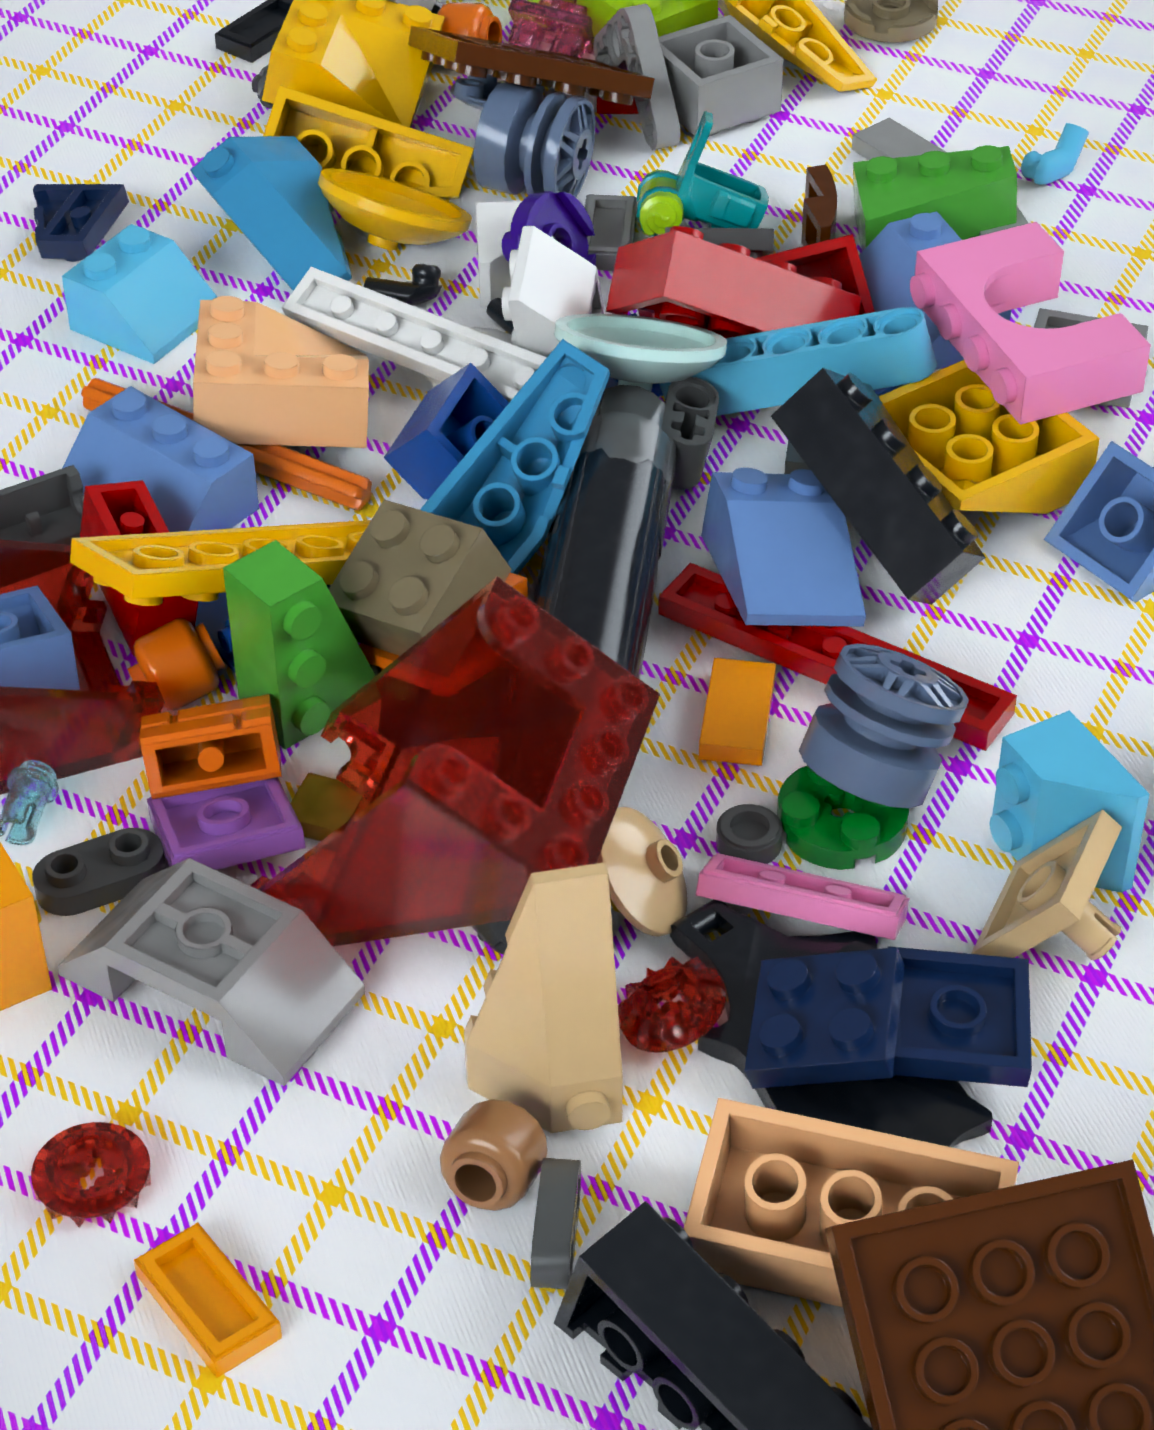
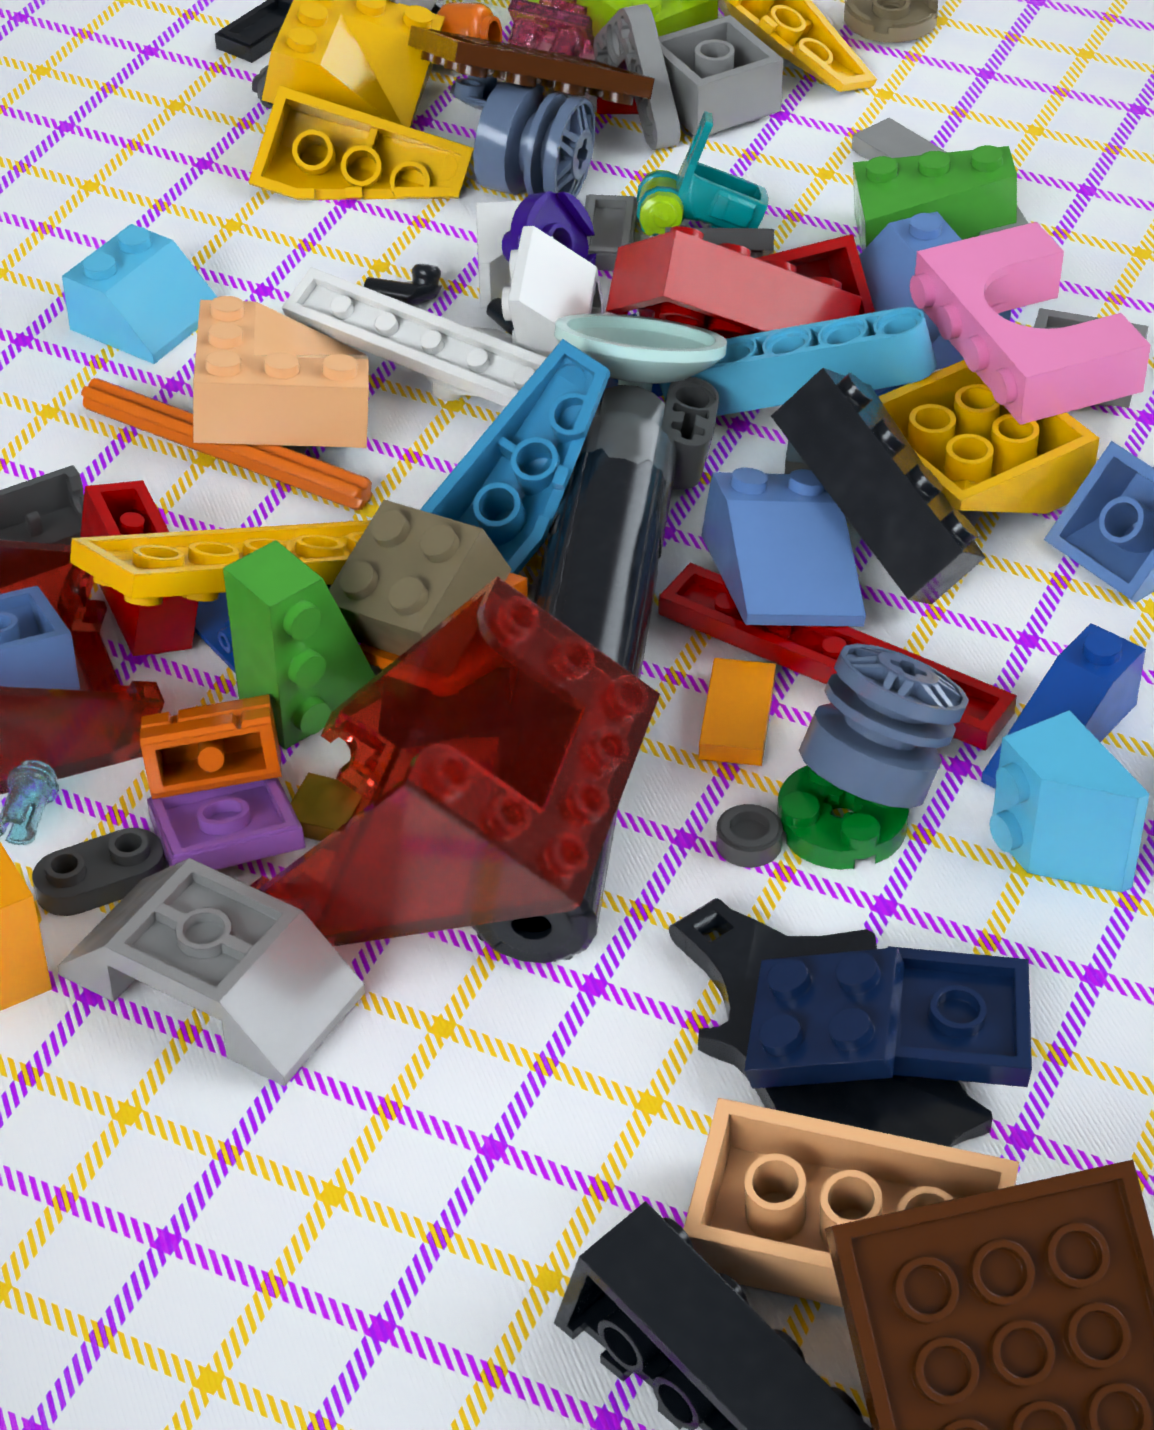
(73, 1154): clear red gear -> none
(75, 217): dark blue wing -> none
(179, 660): orange head -> none
(187, 468): medium blue slope -> none
(207, 1299): light orange tile -> none
(276, 202): dark azure wedge -> none
(392, 209): yellow dish -> none
(444, 429): blue slope -> none
(493, 1155): medium nougat head -> none
(552, 1007): tan wedge -> none
(555, 1223): dark grey beam -> none
(644, 873): tan dish -> none
(675, 1022): clear red gear -> none
(803, 896): bright pink tile -> none
(819, 206): reddish brown slope -> none
(1052, 894): tan tile -> none
(1057, 162): medium azure arm -> none
(1092, 678): none -> blue slope

